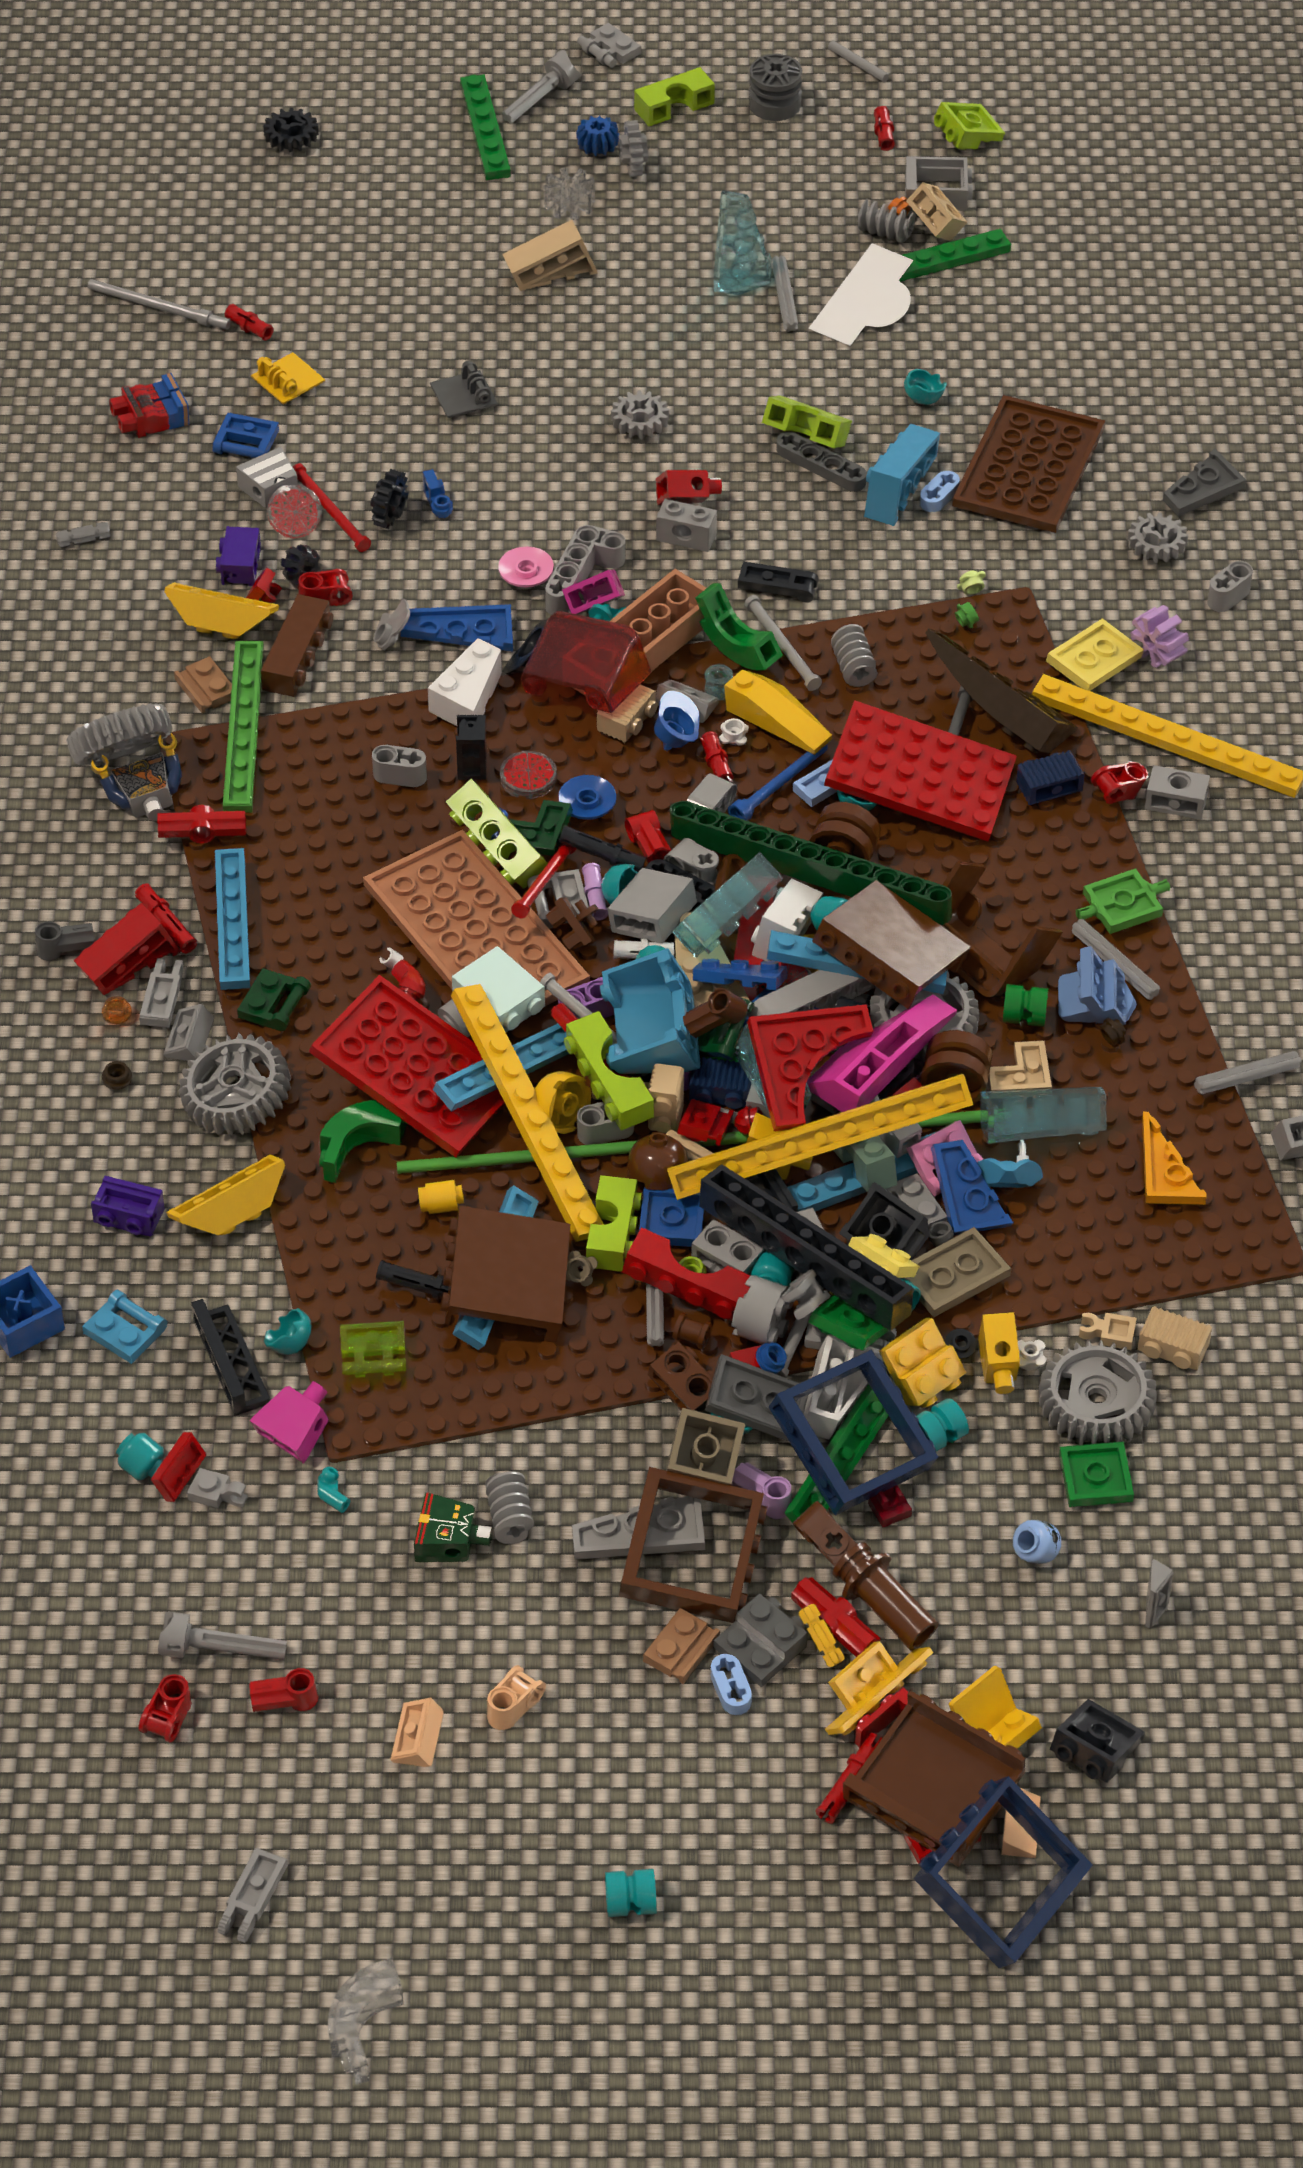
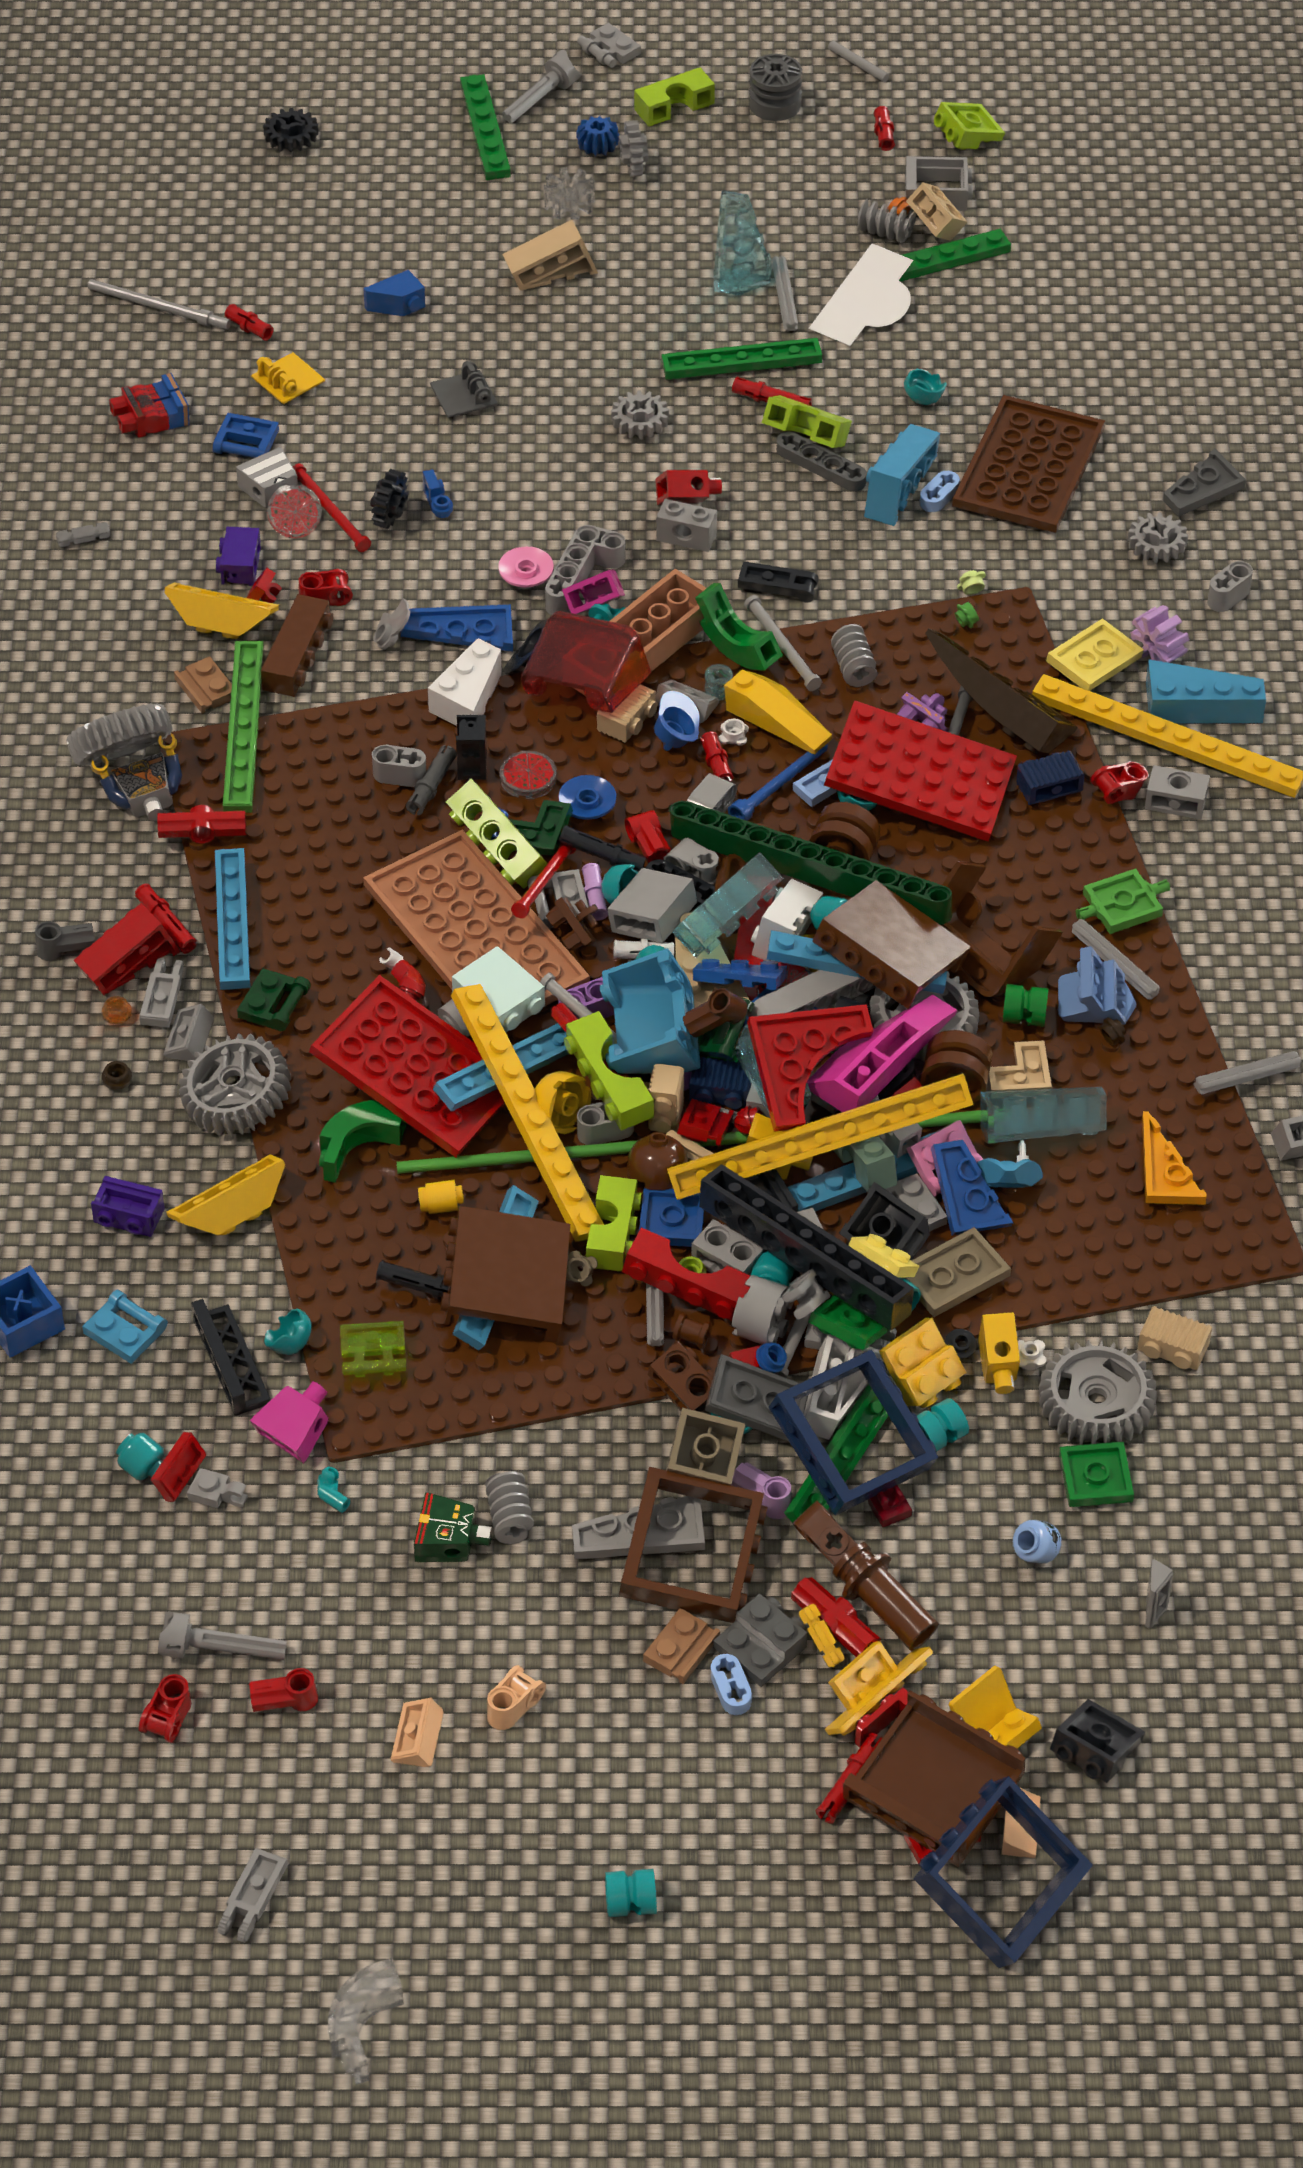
(299, 561): black piece -> none
(395, 295): none -> blue slope
(426, 787): none -> dark grey pin
(741, 358): none -> green plate
(761, 392): none -> red pin
(928, 710): none -> medium lavender hips
(940, 1233): dark grey hinge -> none
(1112, 1329): tan plate -> none
(1203, 695): none -> dark azure wedge

